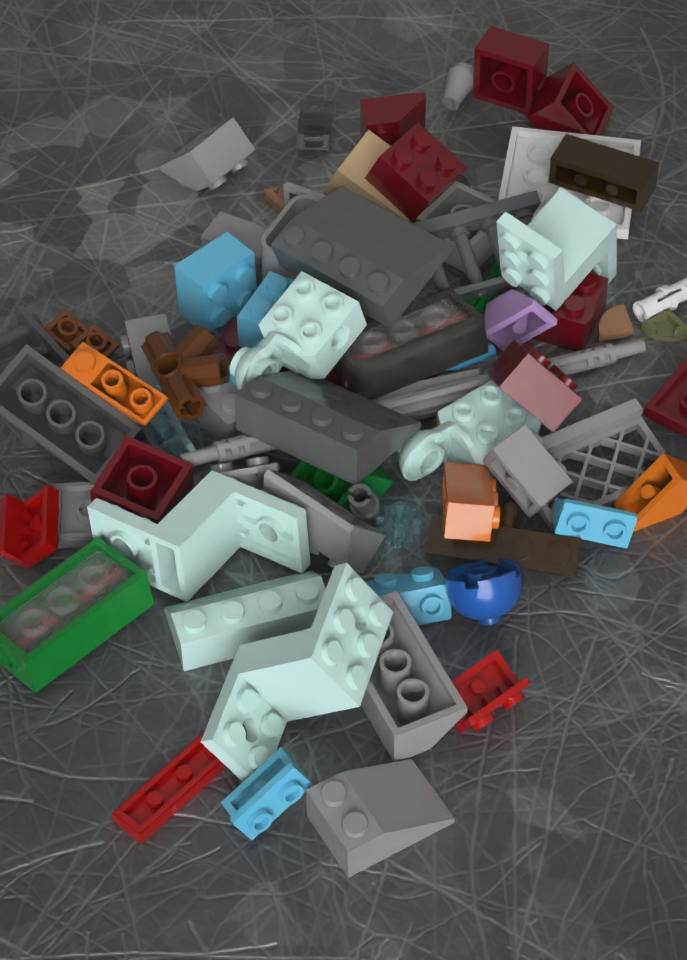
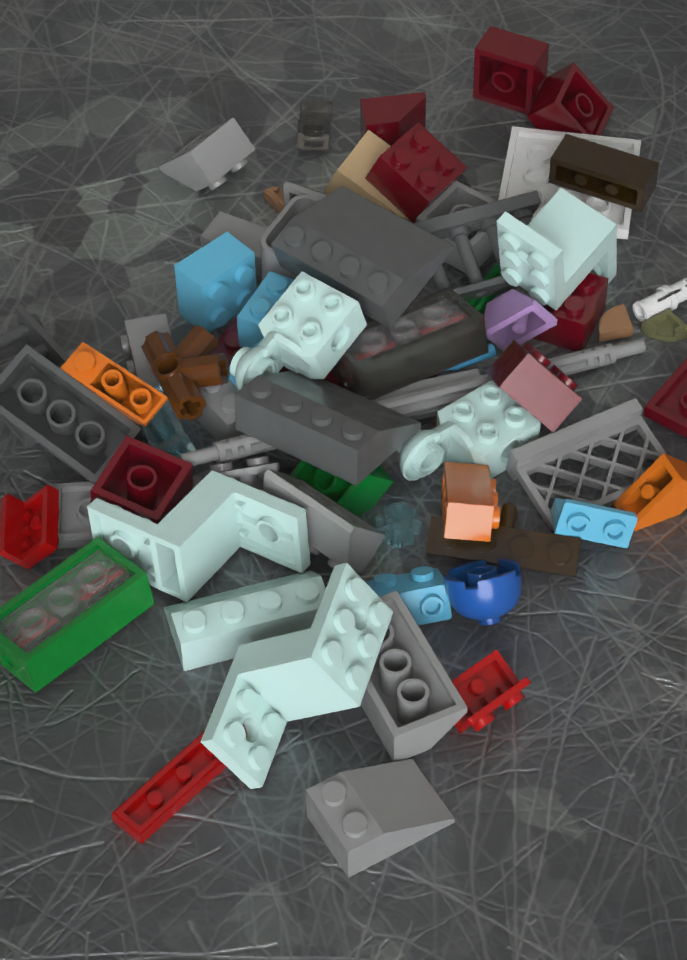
(71, 333): dark orange slope -> none
(266, 794): medium azure bracket -> none
(364, 503): dark grey pin -> none
(458, 85): light grey cone -> none
(527, 470): light grey brick -> none

